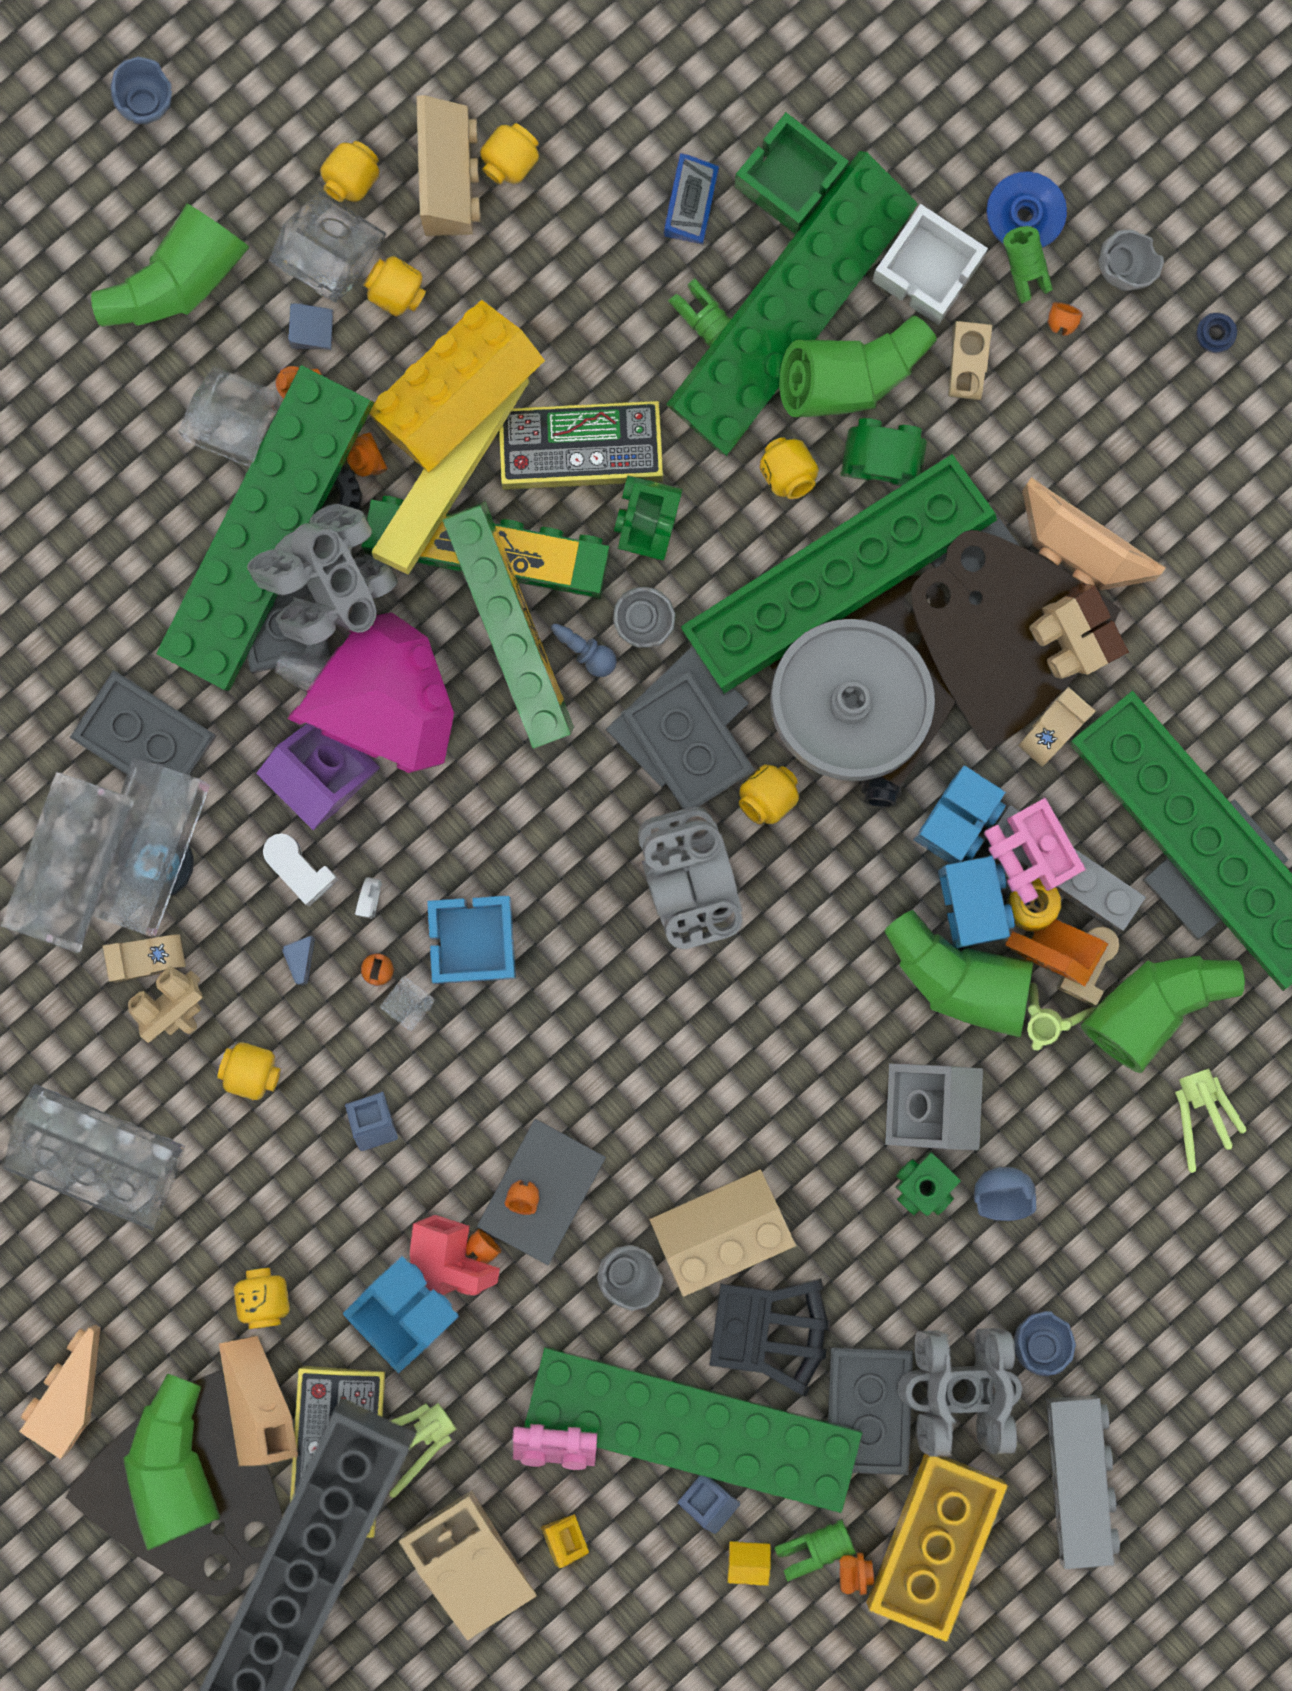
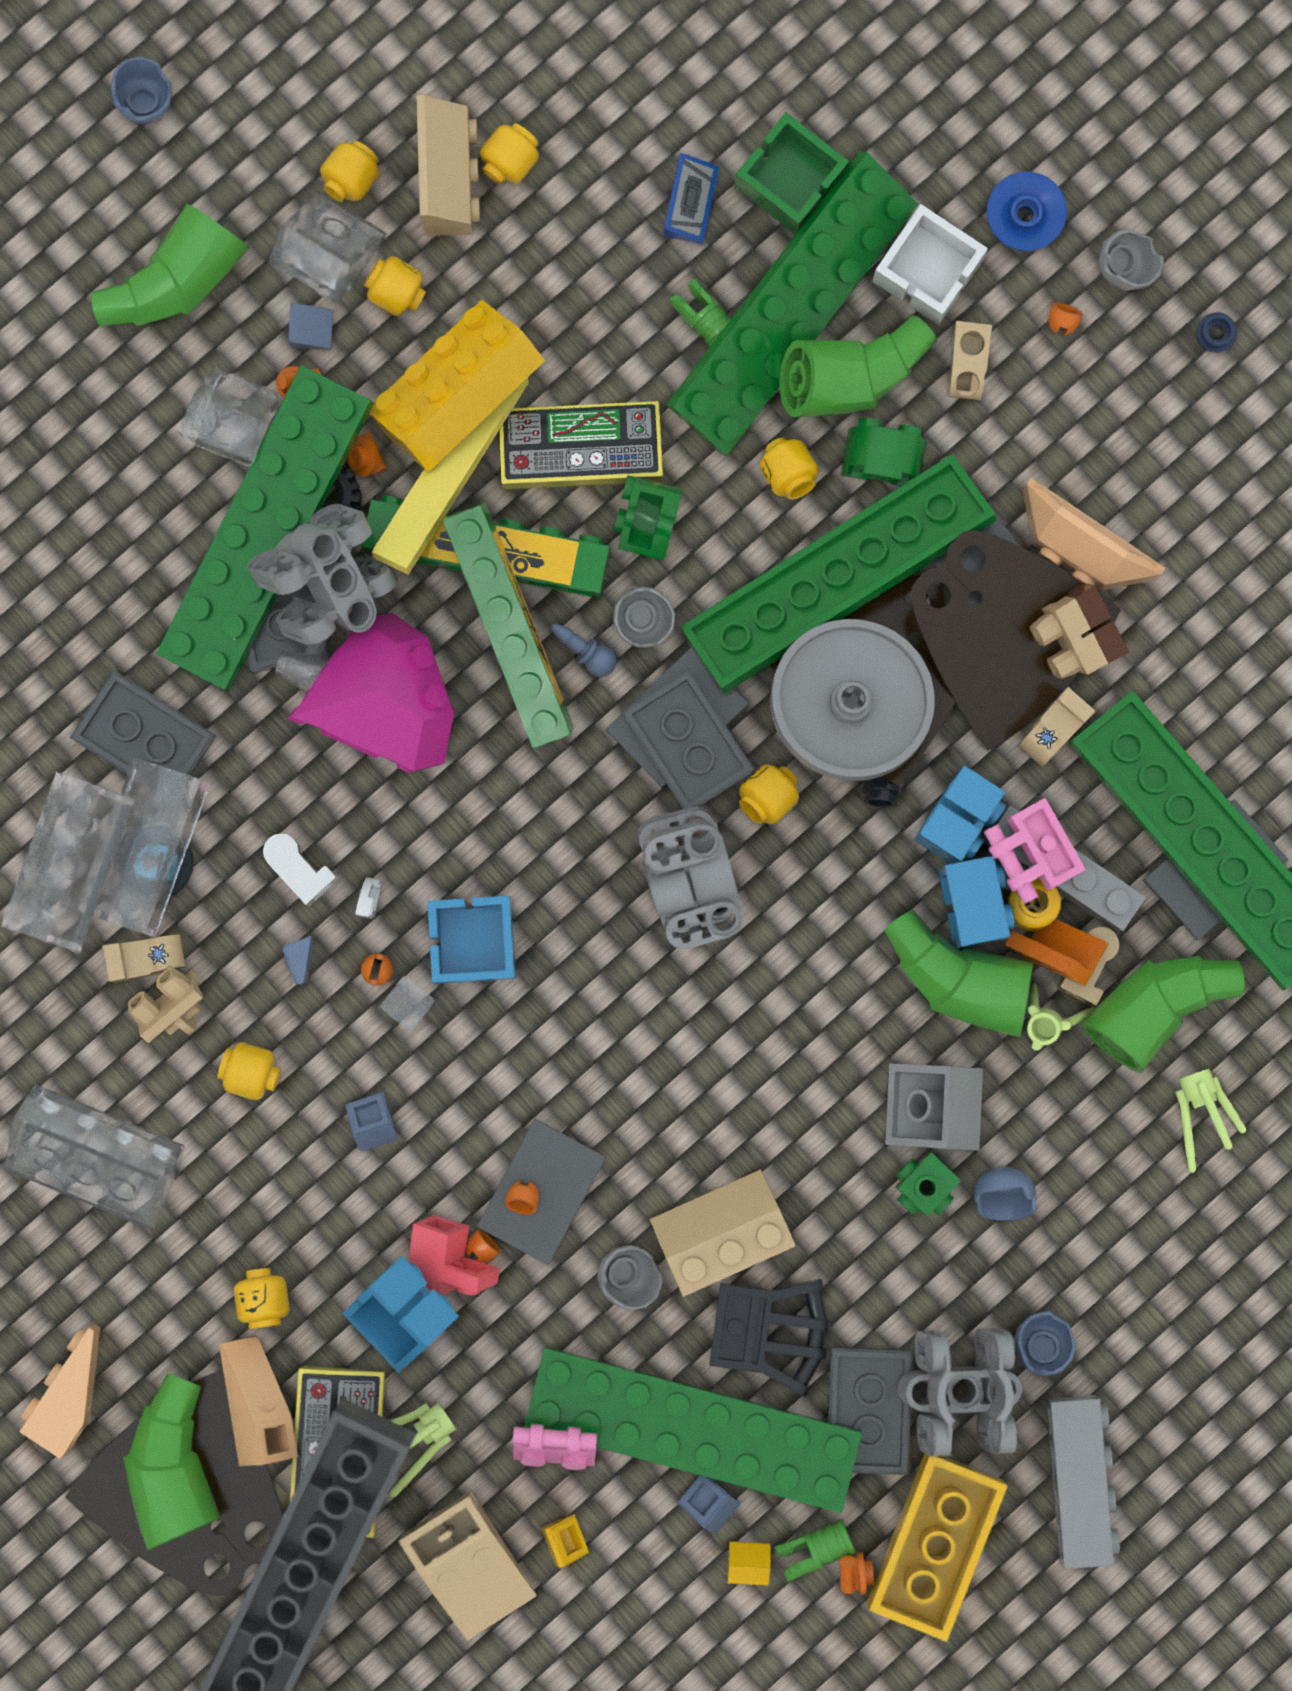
(315, 774): medium lavender slope -> none
(1026, 261): bright green hinge -> none

